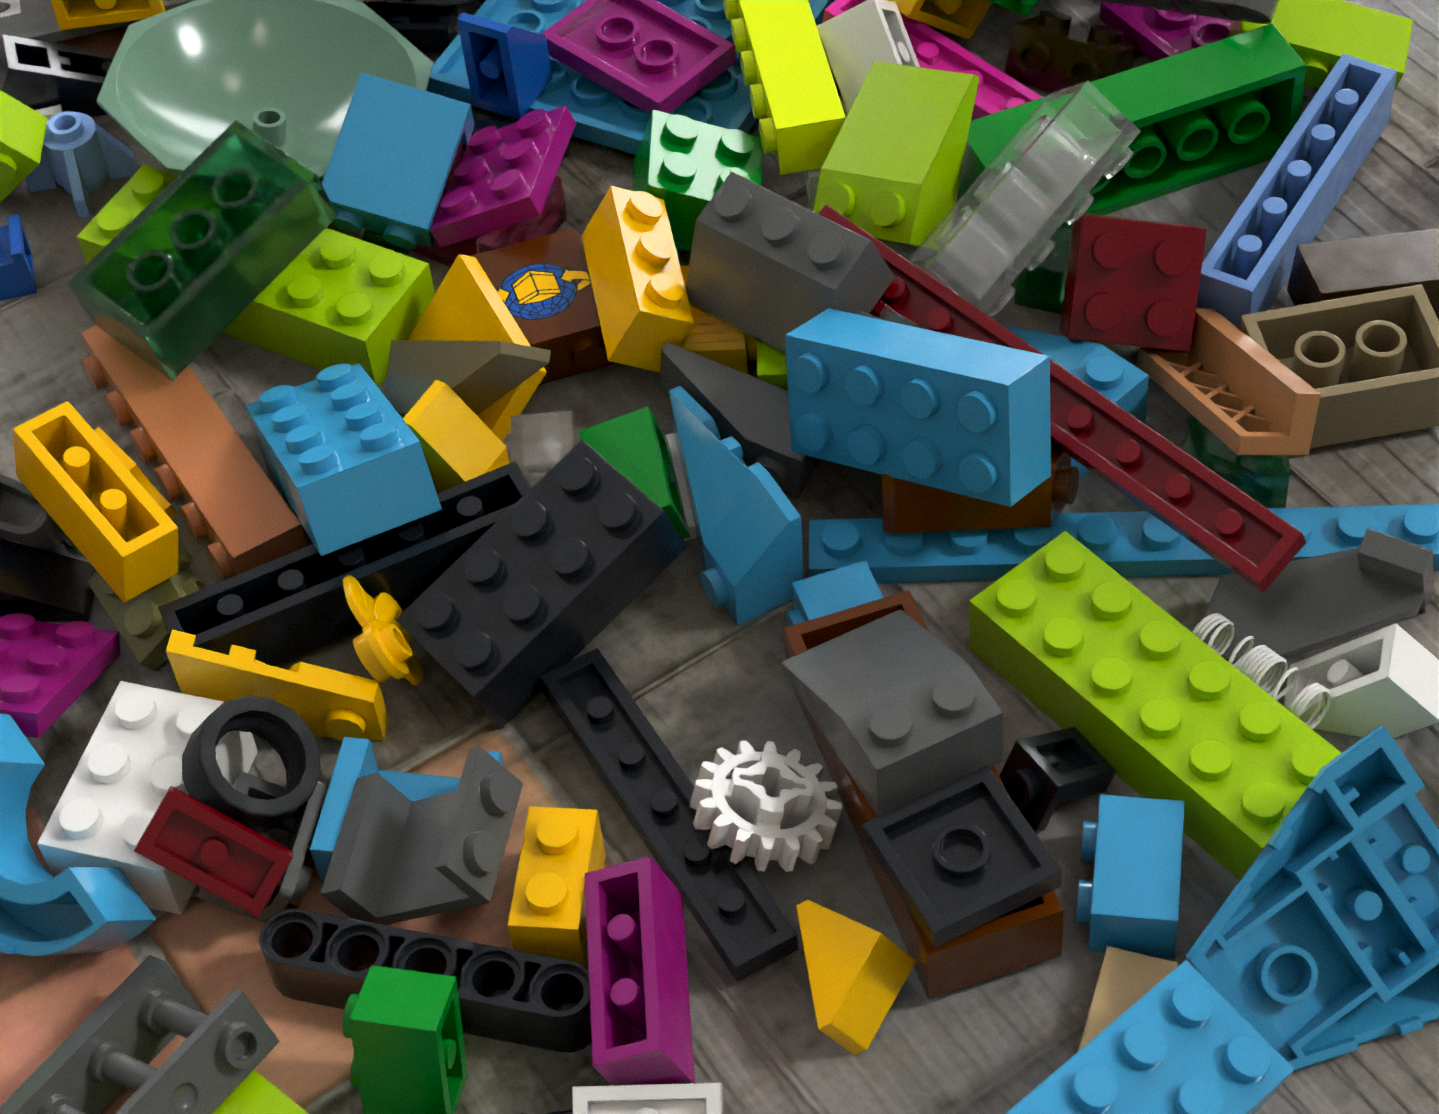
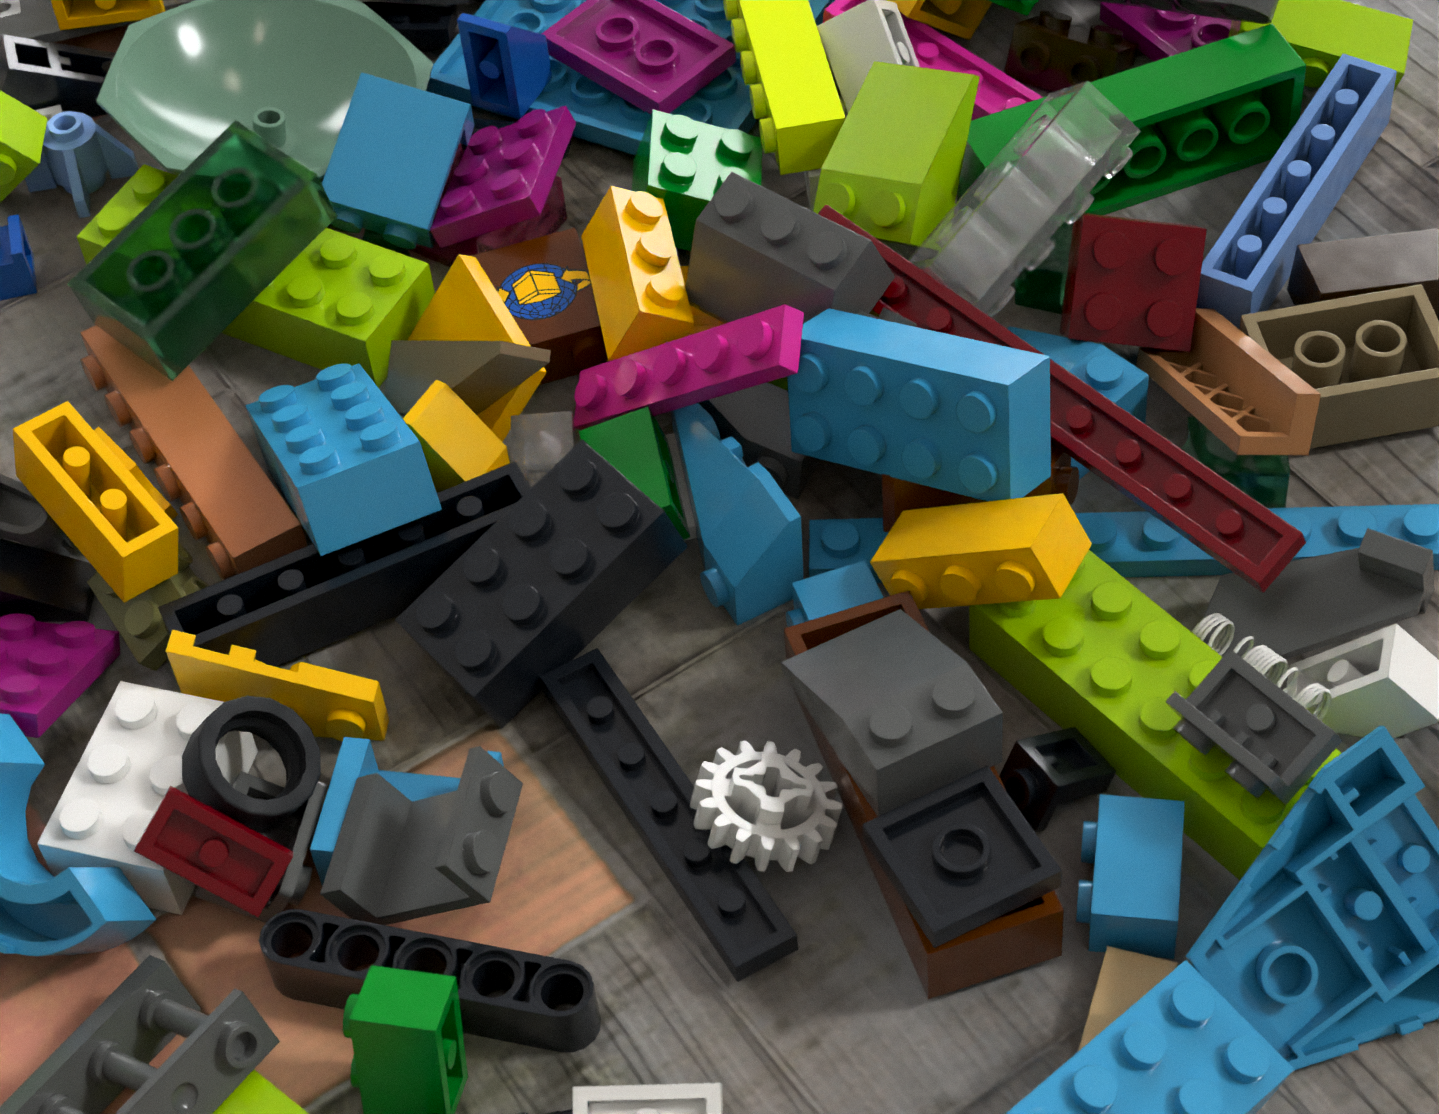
(384, 643): yellow plate -> none
(550, 882): yellow brick -> none
(638, 976): magenta brick -> none
(693, 367): none -> dark pink plate
(850, 974): yellow slope -> none
(983, 552): none -> yellow brick
(1256, 726): none -> dark grey bracket

